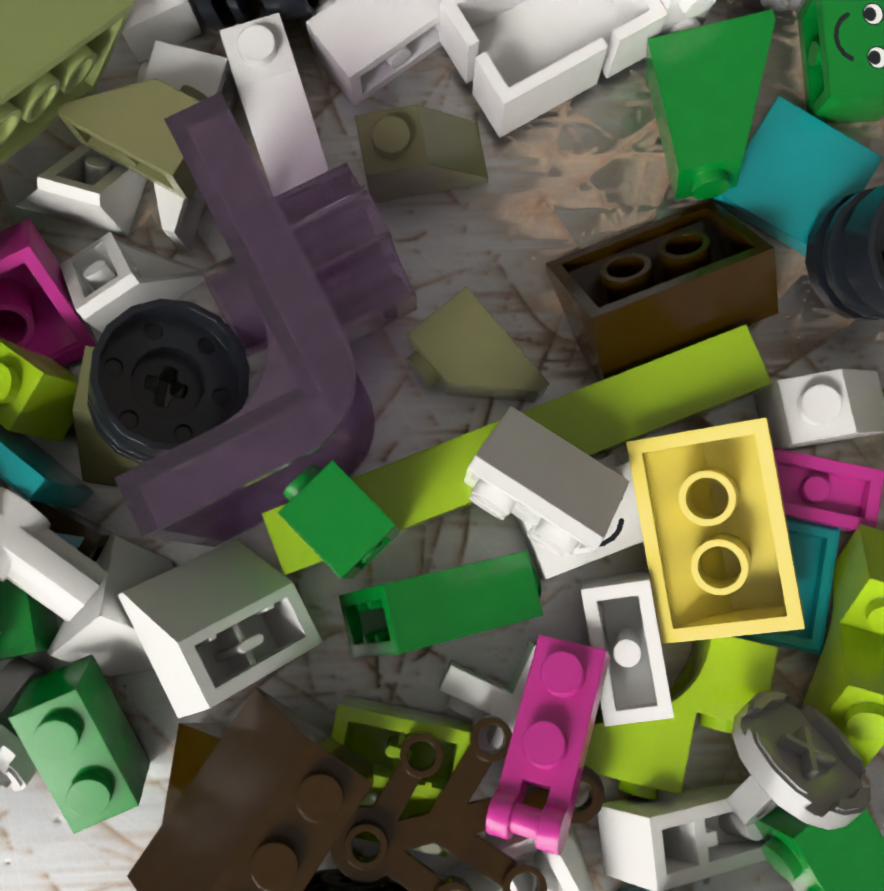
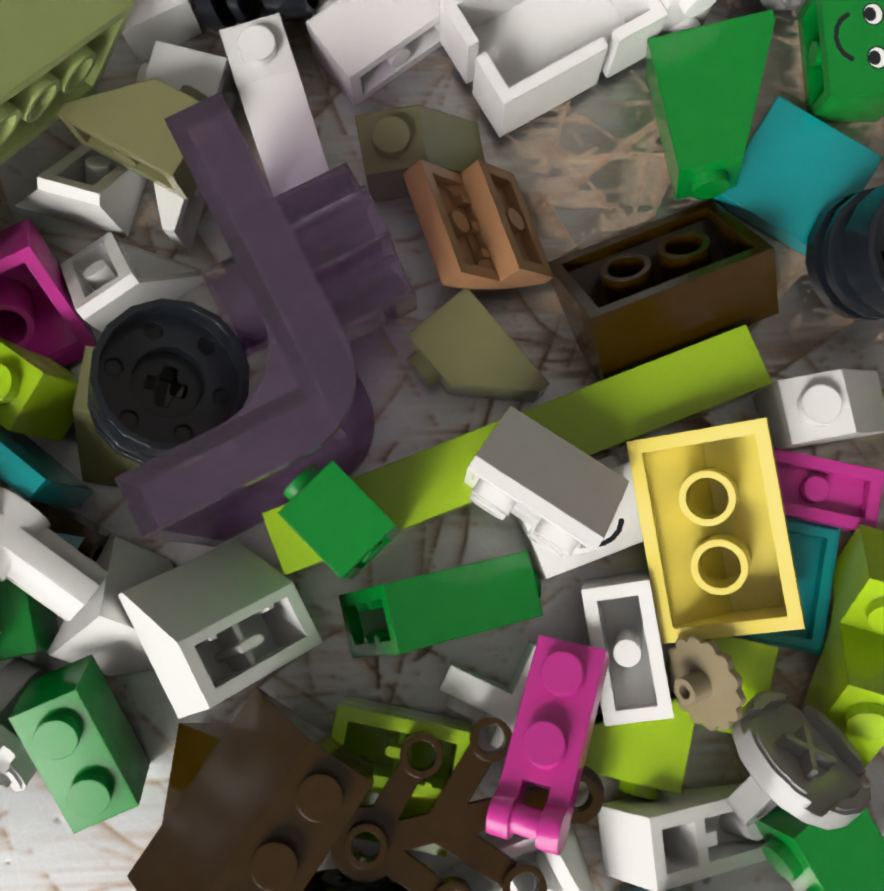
(477, 227): none -> medium nougat slope
(705, 682): none -> dark tan piece

